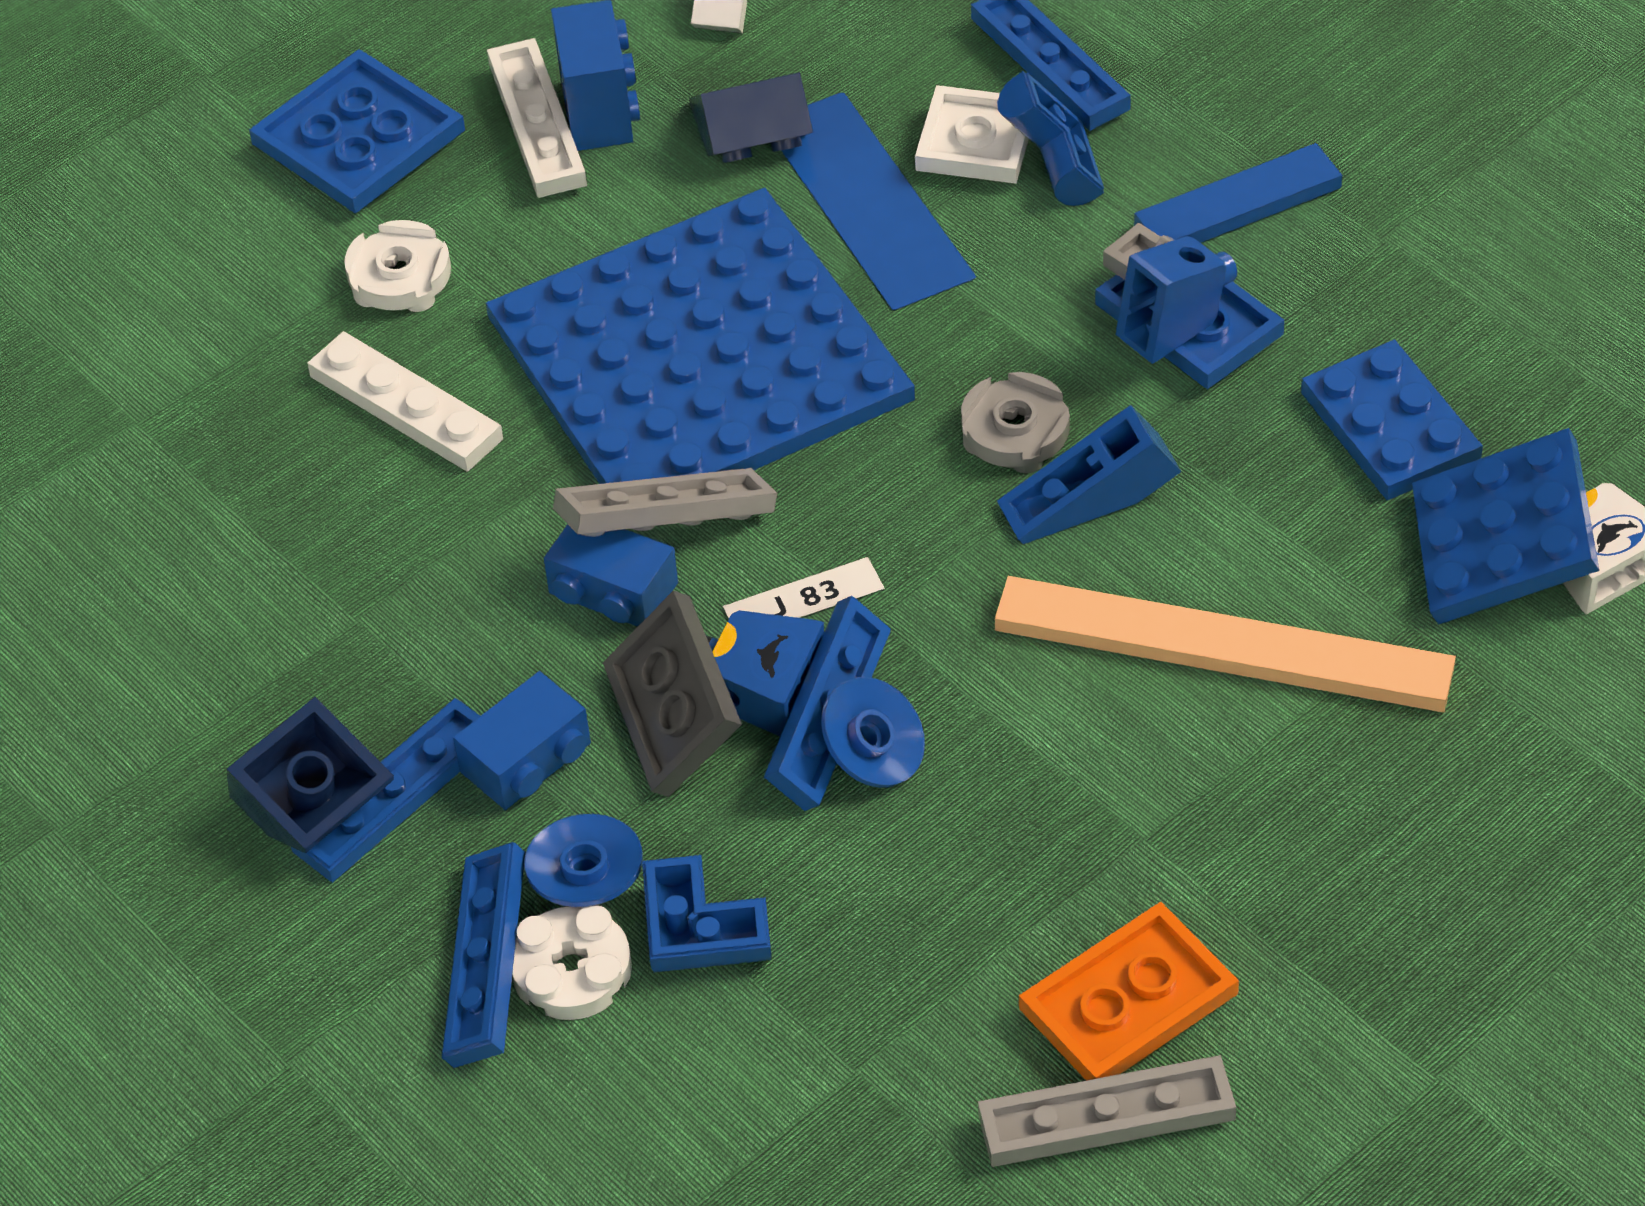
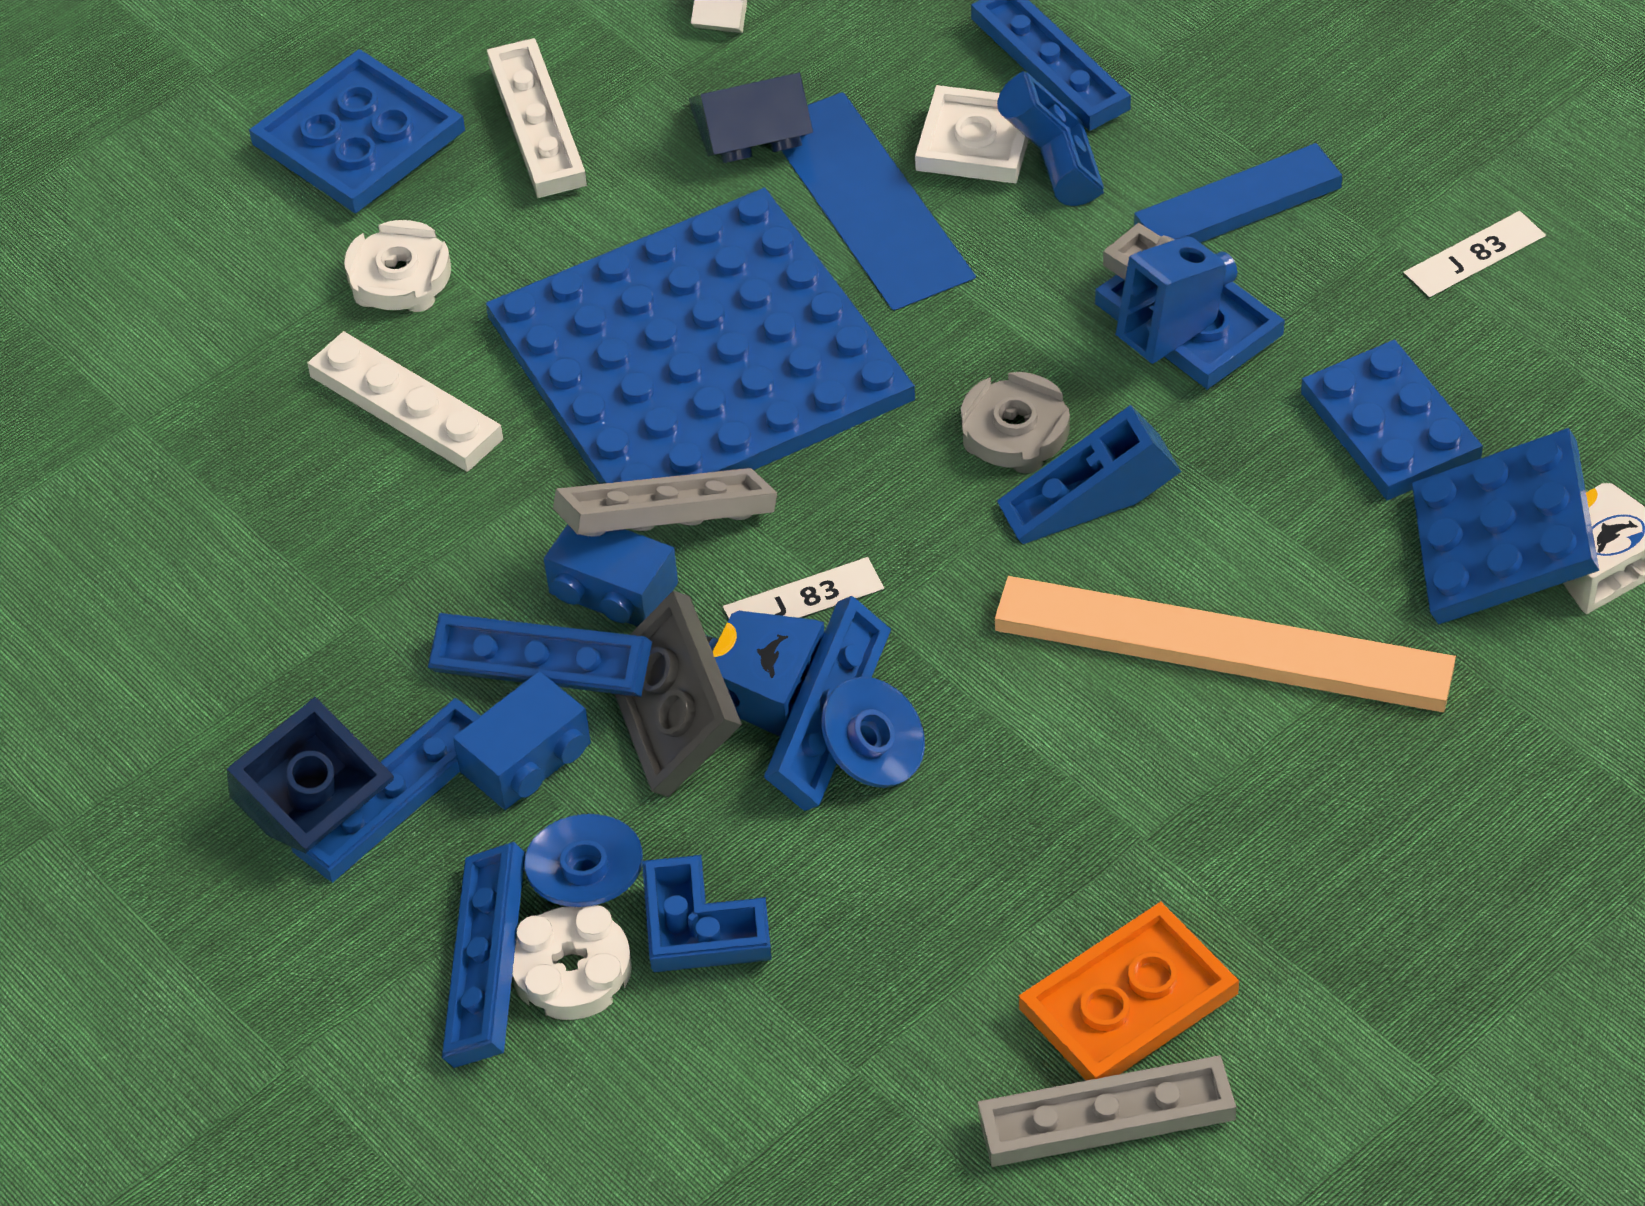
(520, 650): none -> blue tile
(595, 74): blue brick -> none
(1474, 253): none -> white sticker

